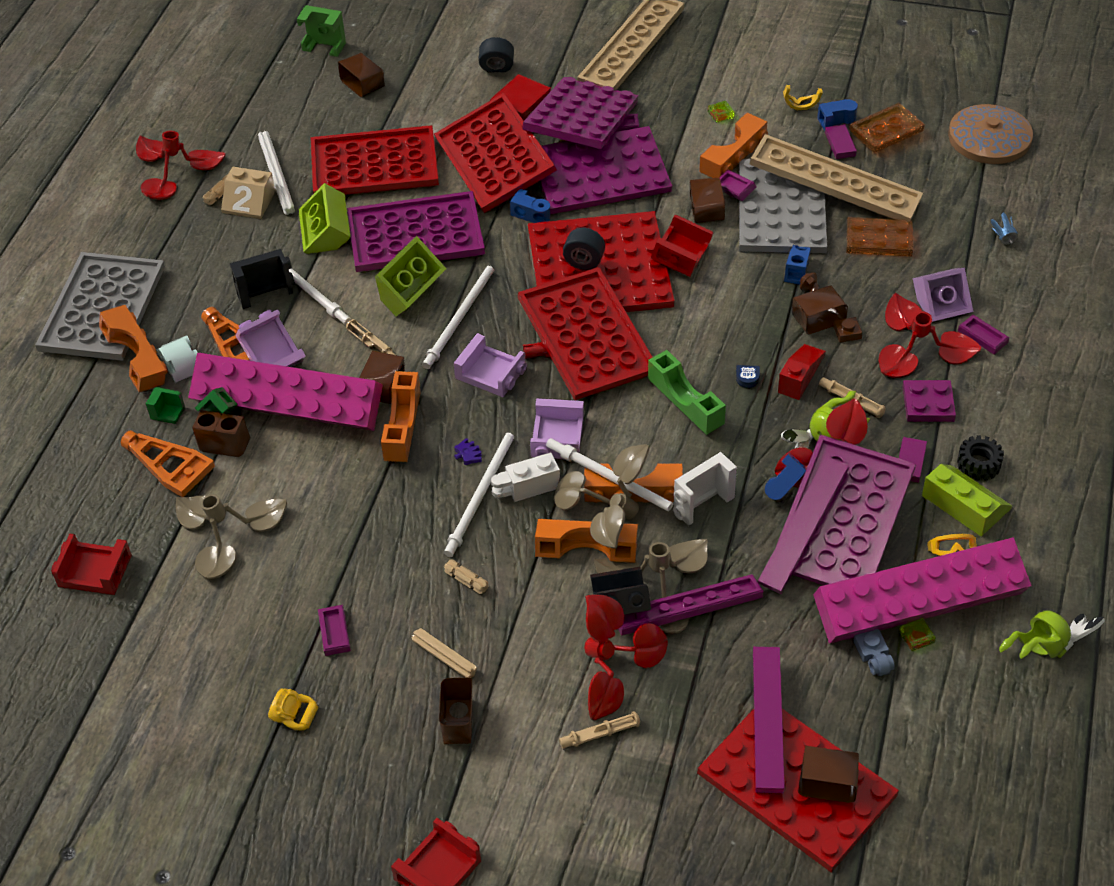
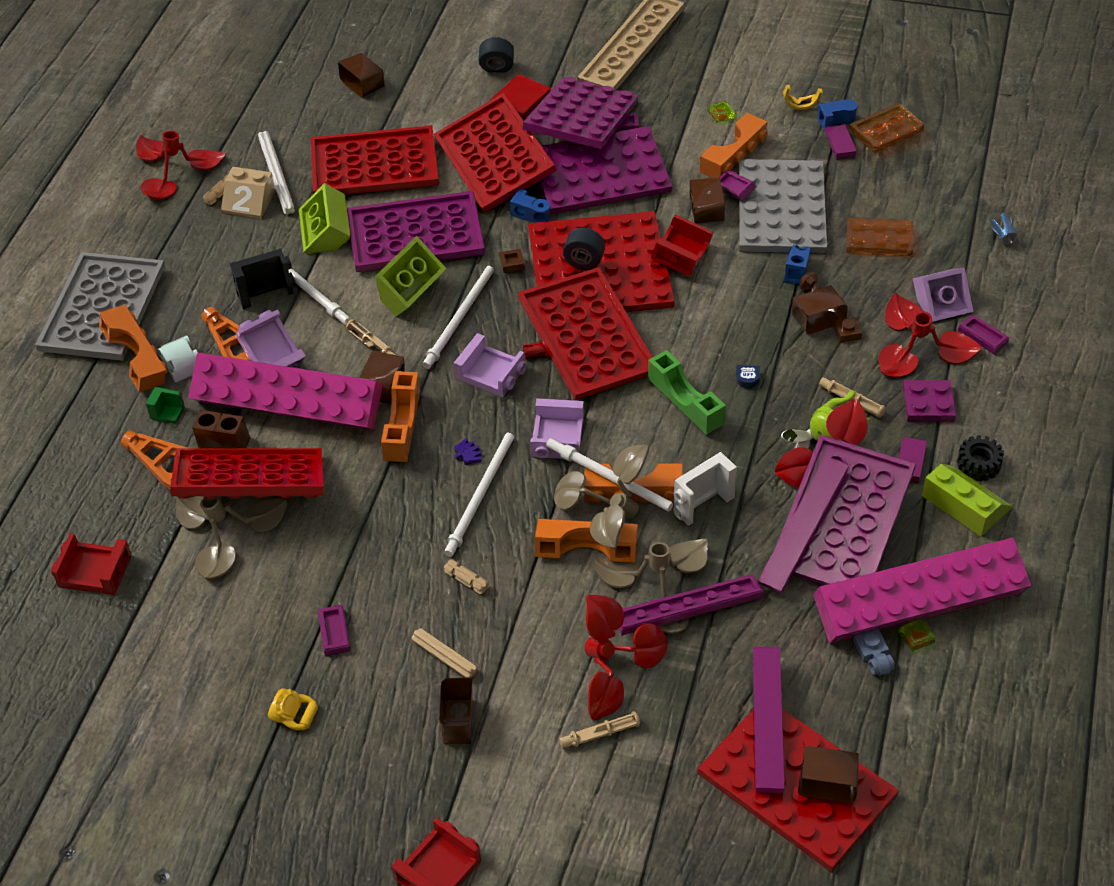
(217, 401): green panel -> none
(247, 472): none -> red plate
(322, 27): bright green panel -> none
(512, 261): none -> reddish brown plate
(527, 478): white hinge -> none
(625, 587): black panel -> none
(779, 485): blue leg -> none
(799, 371): red slope -> none
(836, 178): tan plate -> none
(933, 545): yellow helmet -> none
(990, 134): medium nougat dish -> none
(1052, 634): lime hair -> none

